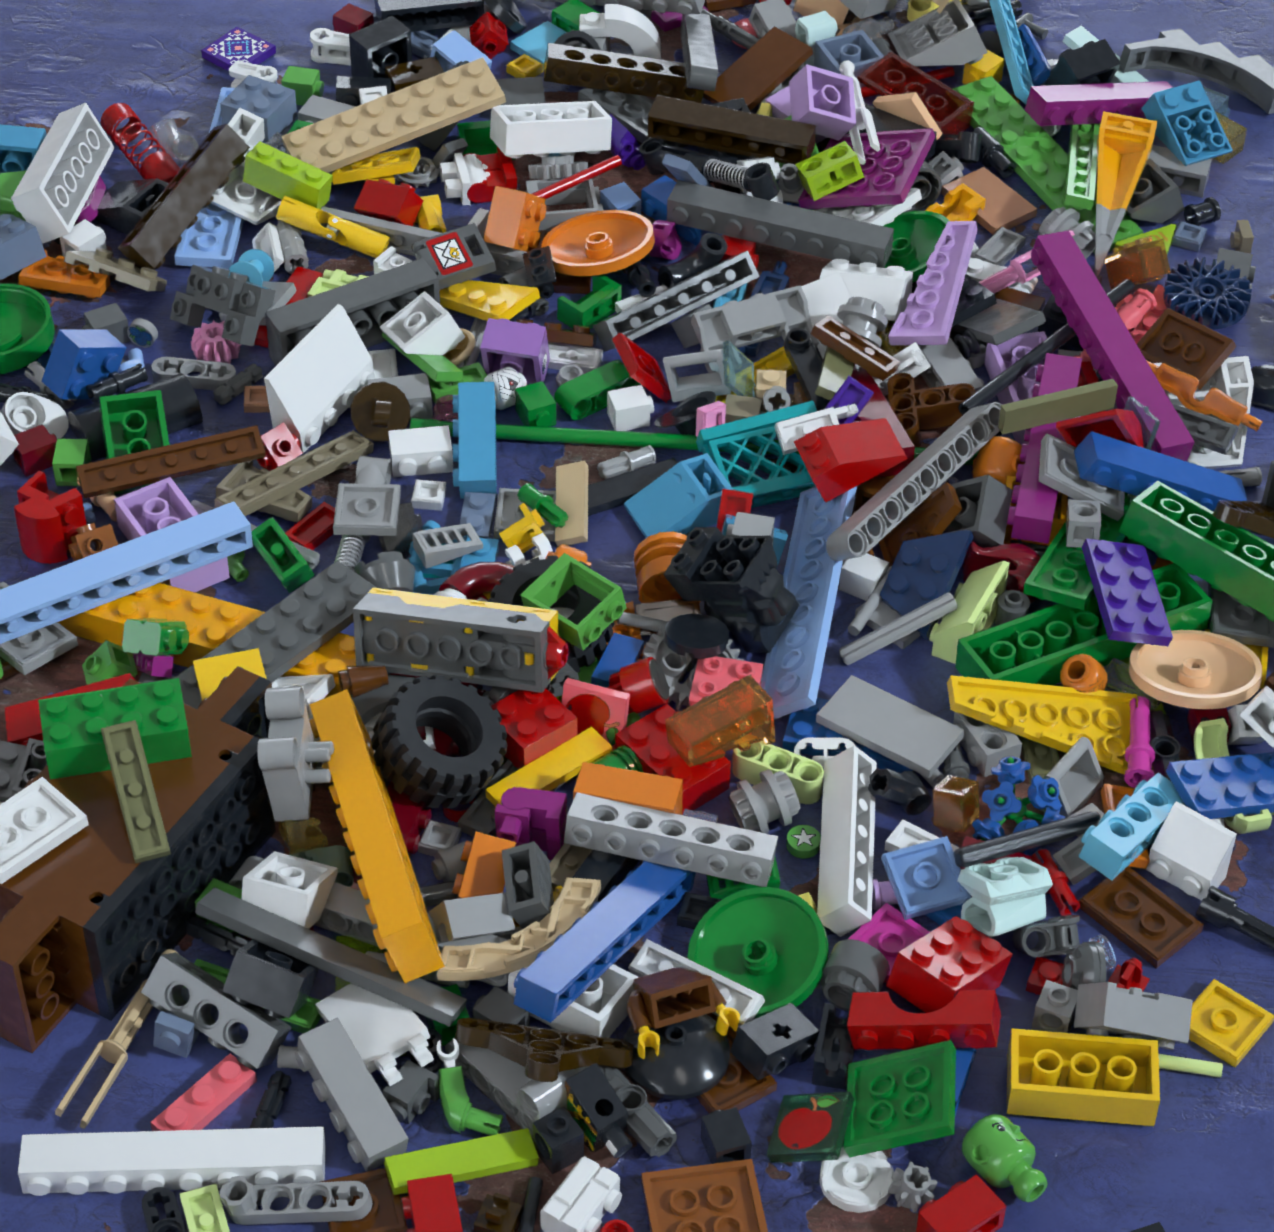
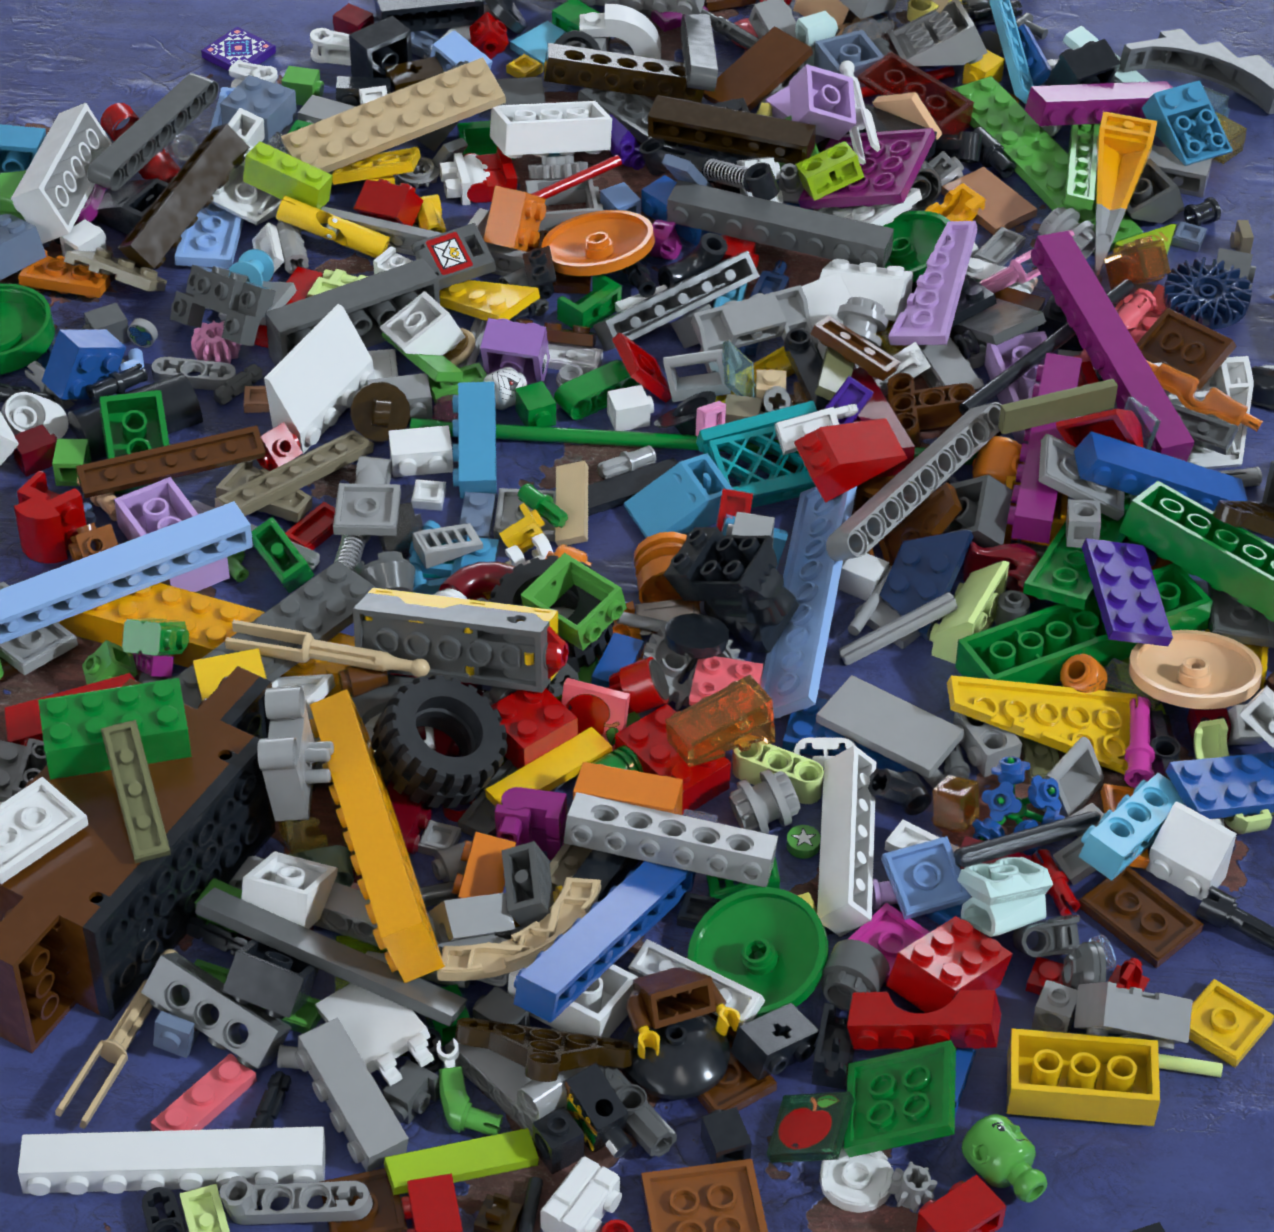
(152, 132): none -> dark grey beam
(319, 650): none -> tan piece

